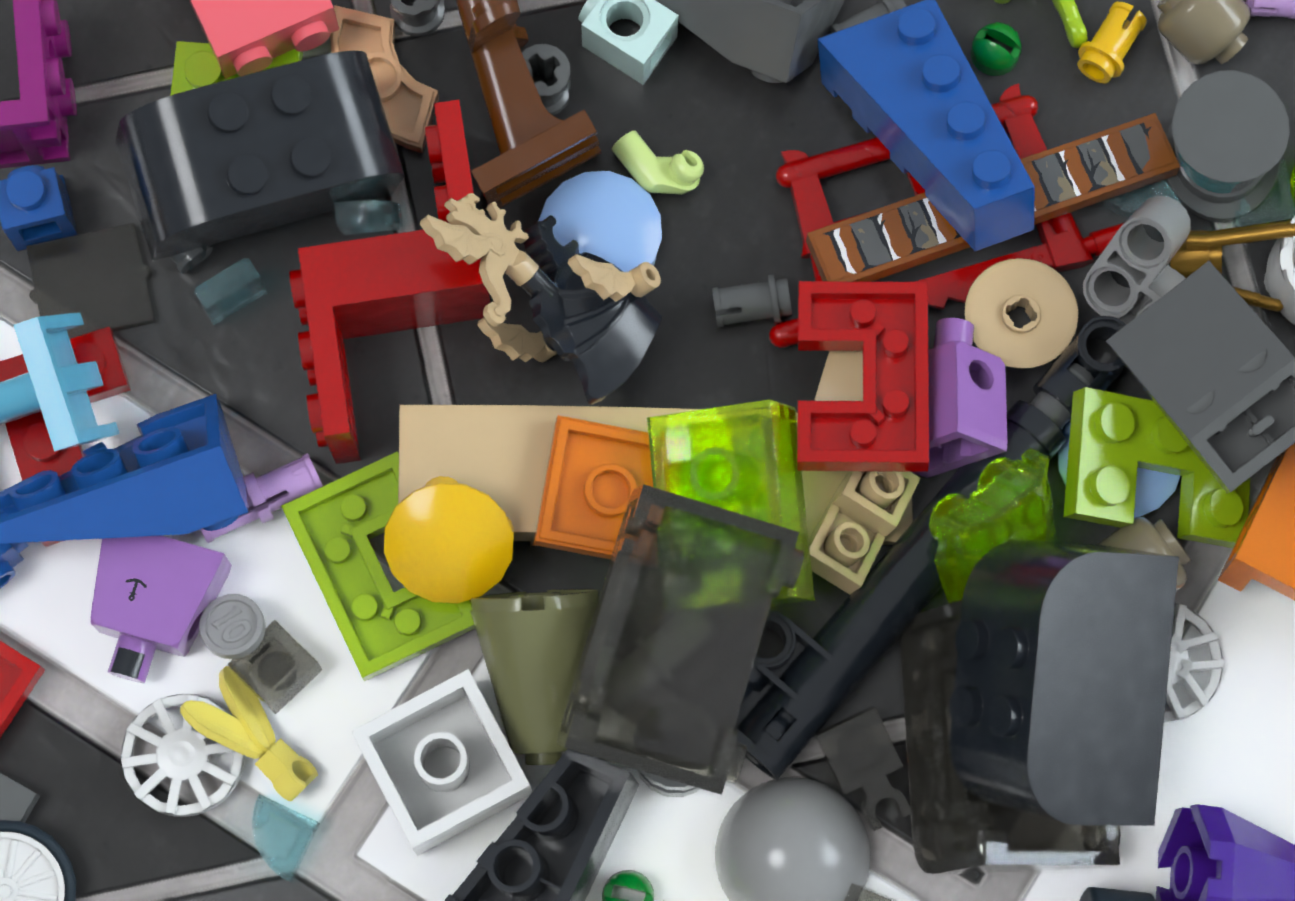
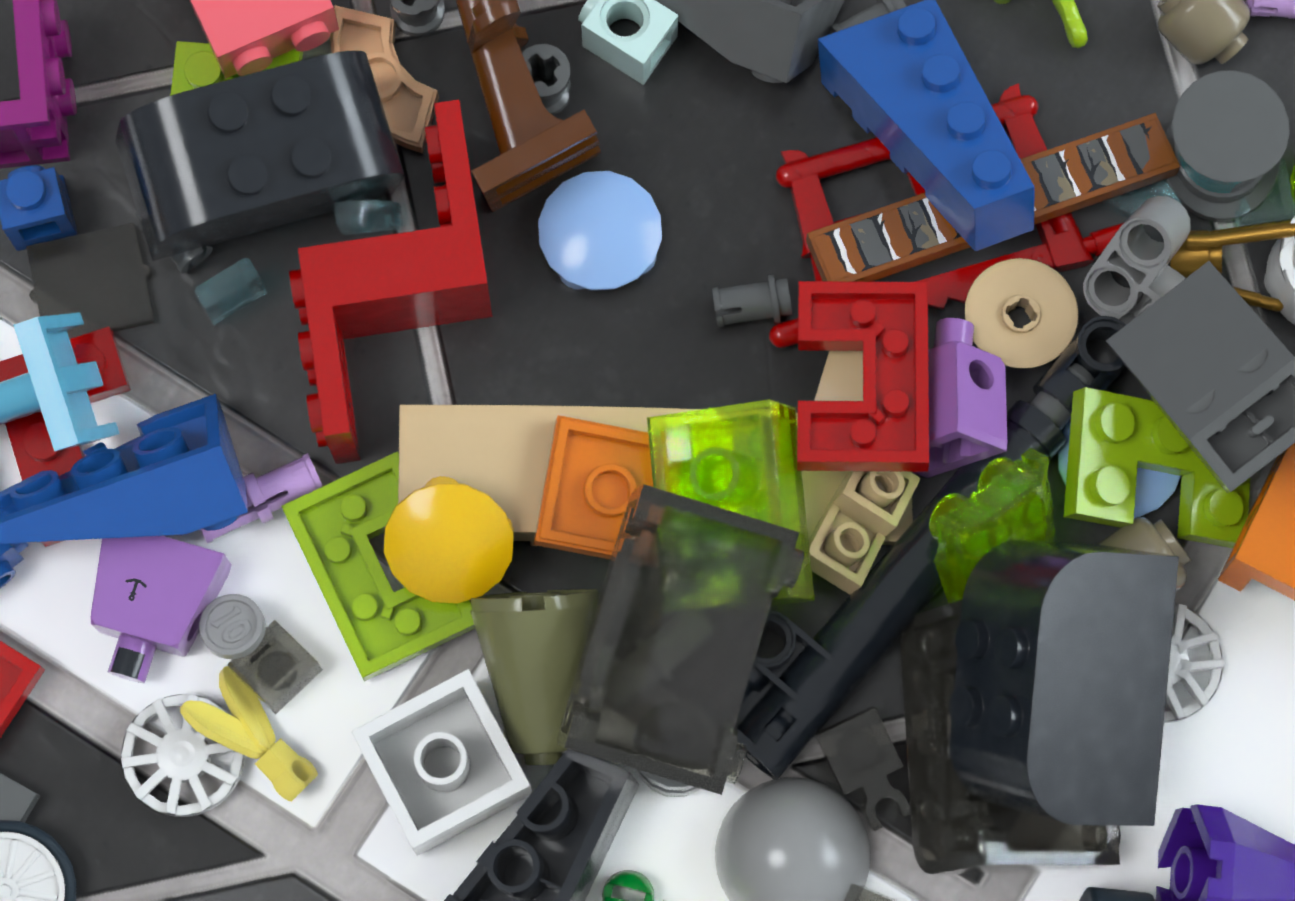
(281, 836): clear light blue tile -> none
(578, 300): helmet -> none
(658, 174): yellowish green arm -> none
(991, 57): green hinge -> none
(1104, 54): yellow pin -> none

